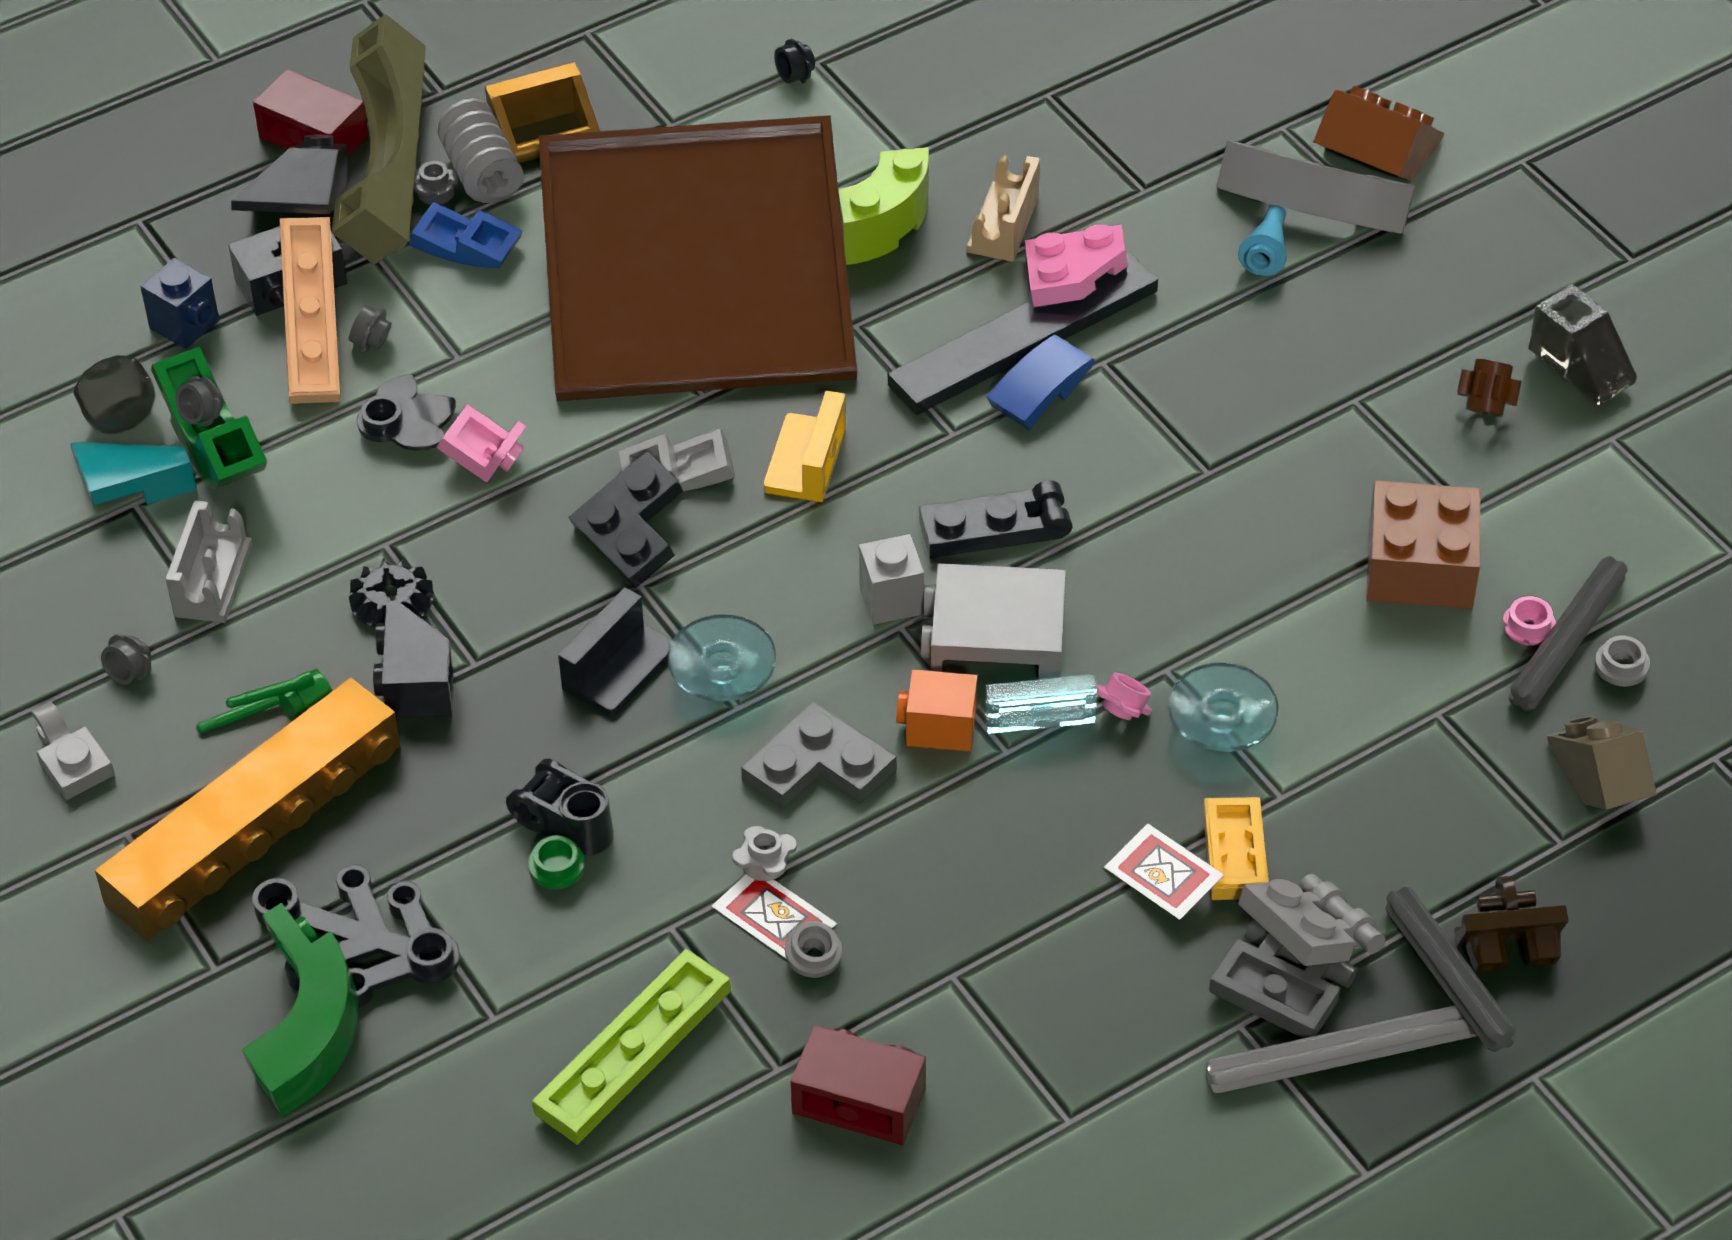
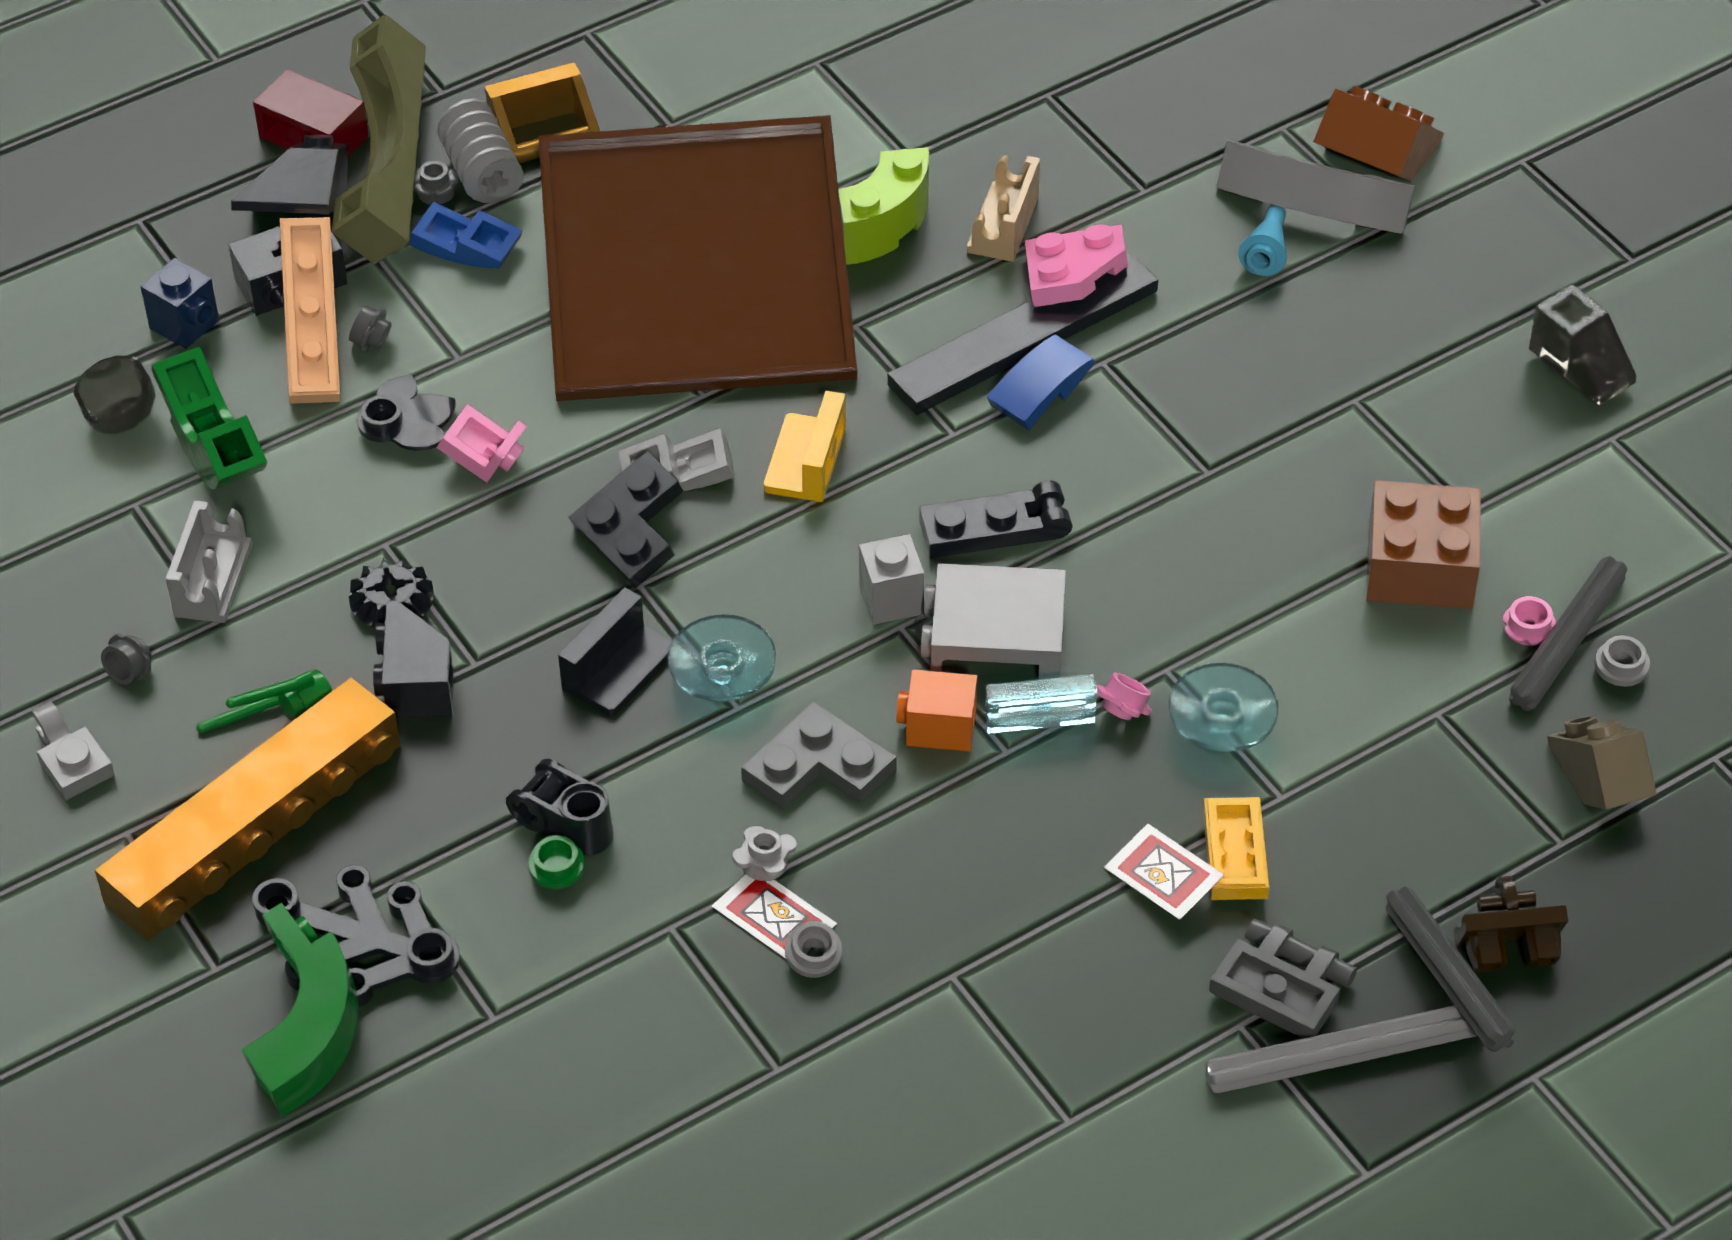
(126, 469): teal slope -> none
(199, 401): dark grey plate -> none
(631, 1046): lime plate -> none
(794, 61): black plate -> none
(858, 1084): brick -> none
(1311, 919): light grey plate -> none
(1489, 387): reddish brown gear -> none

